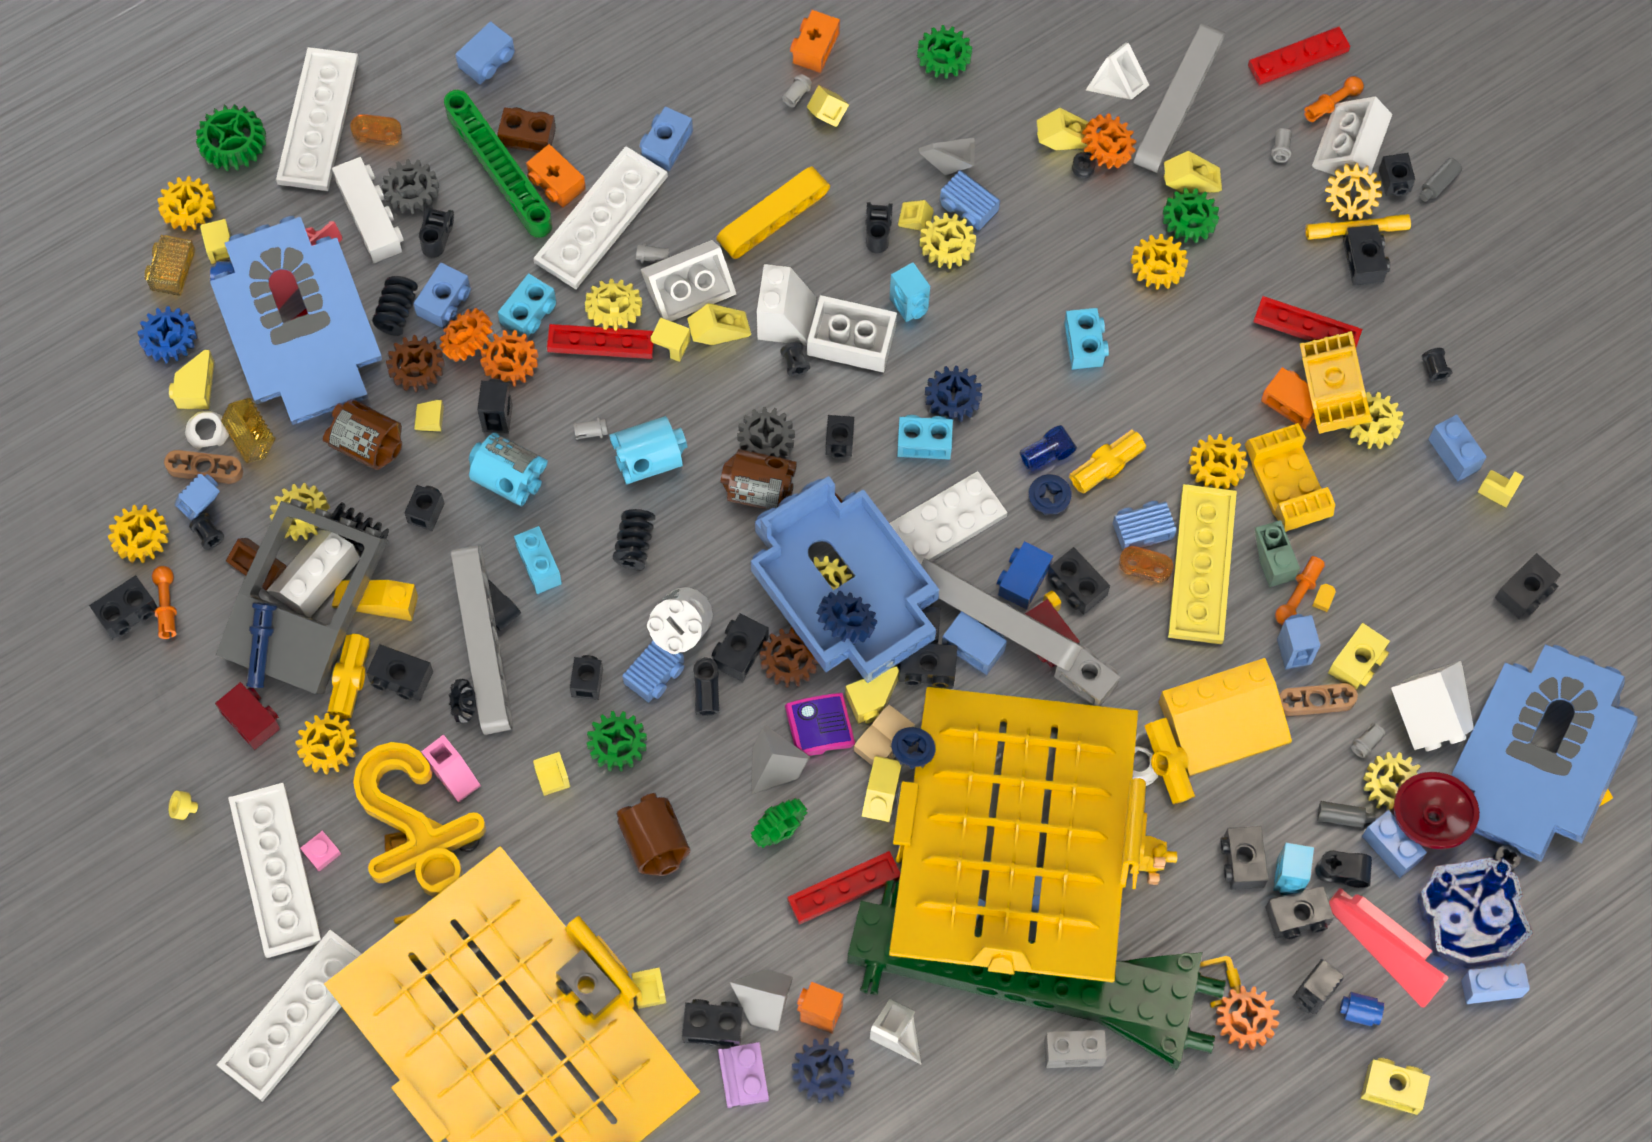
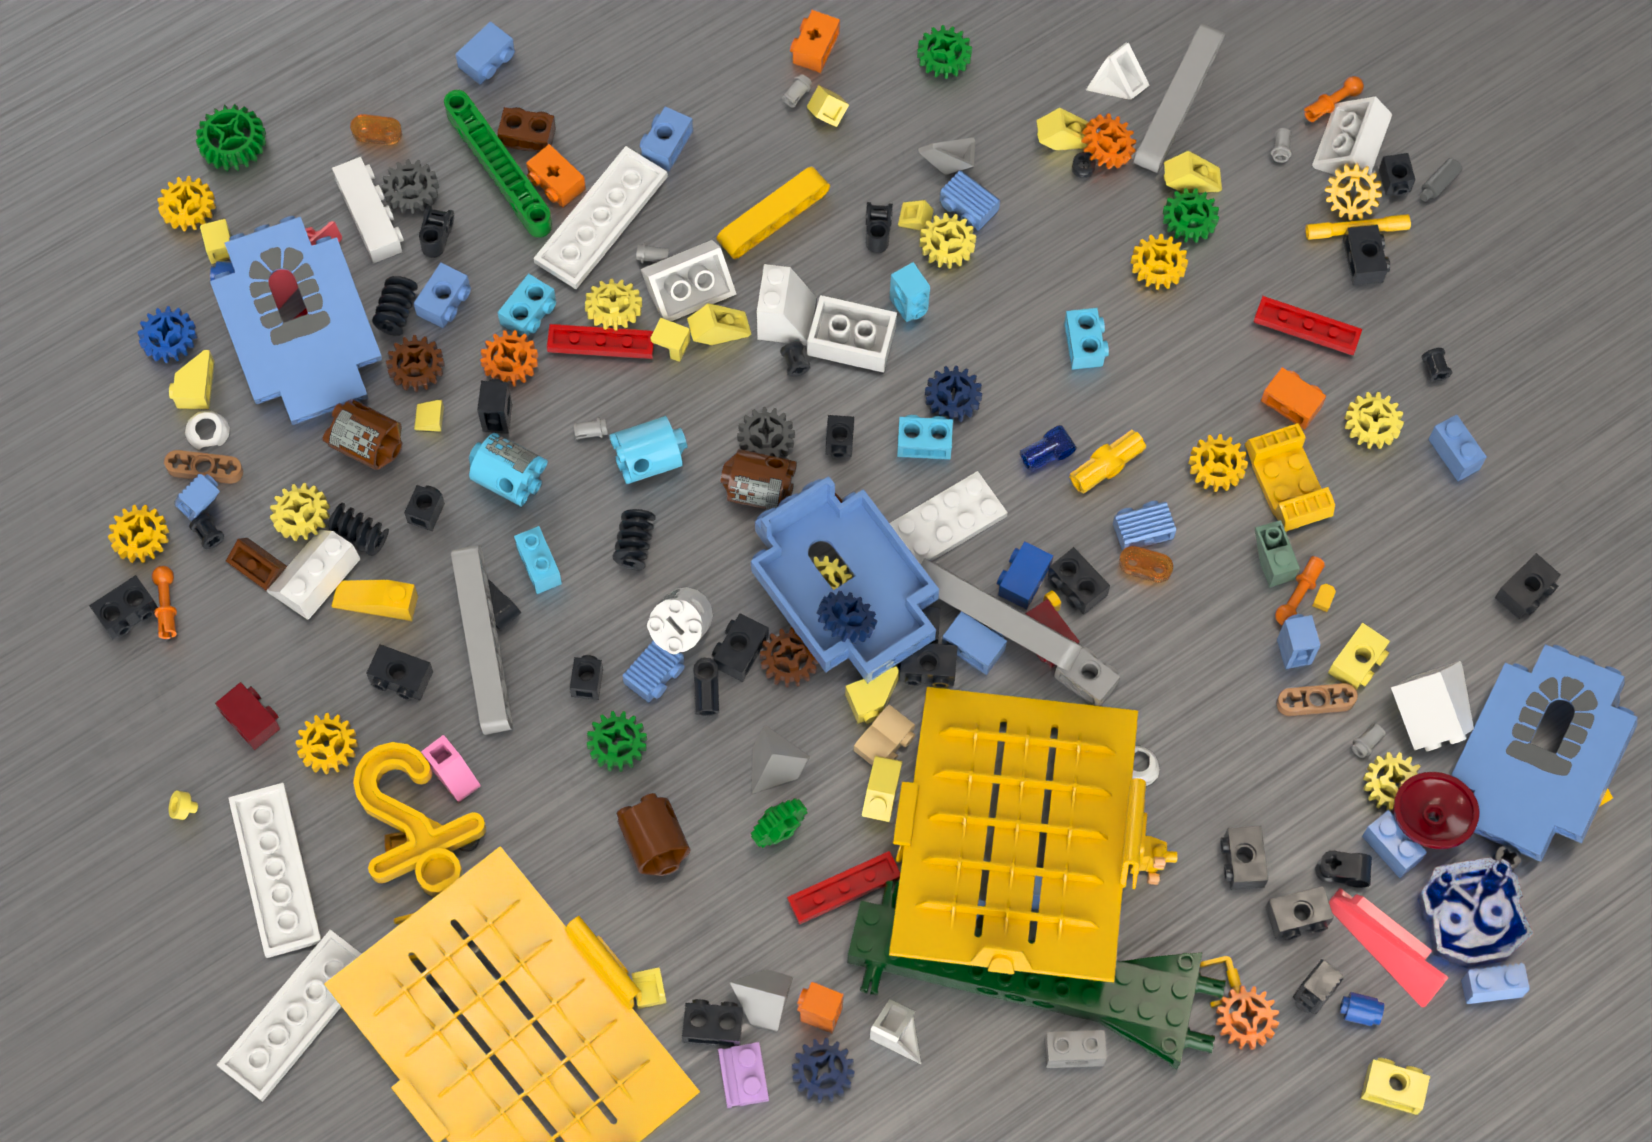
(169, 264): clear yellow brick -> none
(248, 430): clear yellow brick -> none
(261, 631): dark blue pin -> none
(300, 648): dark grey window -> none
(317, 119): white plate -> none
(320, 851): bright pink plate -> none
(348, 676): yellow piece -> none
(462, 700): black gear -> none
(466, 335): orange gear -> none
(551, 773): light yellow panel -> none
(583, 968): brick -> none
(820, 724): slope -> none
(910, 736): dark blue gear -> none
(1055, 485): dark blue gear -> none
(1169, 761): yellow piece -> none
(1202, 564): light yellow plate -> none
(1226, 716): yellow slope -> none
(1293, 869): medium azure brick -> none
(1299, 55): red plate -> none
(1335, 382): yellow plate -> none
(1344, 814): dark grey cylinder -> none
(1499, 487): light yellow panel -> none

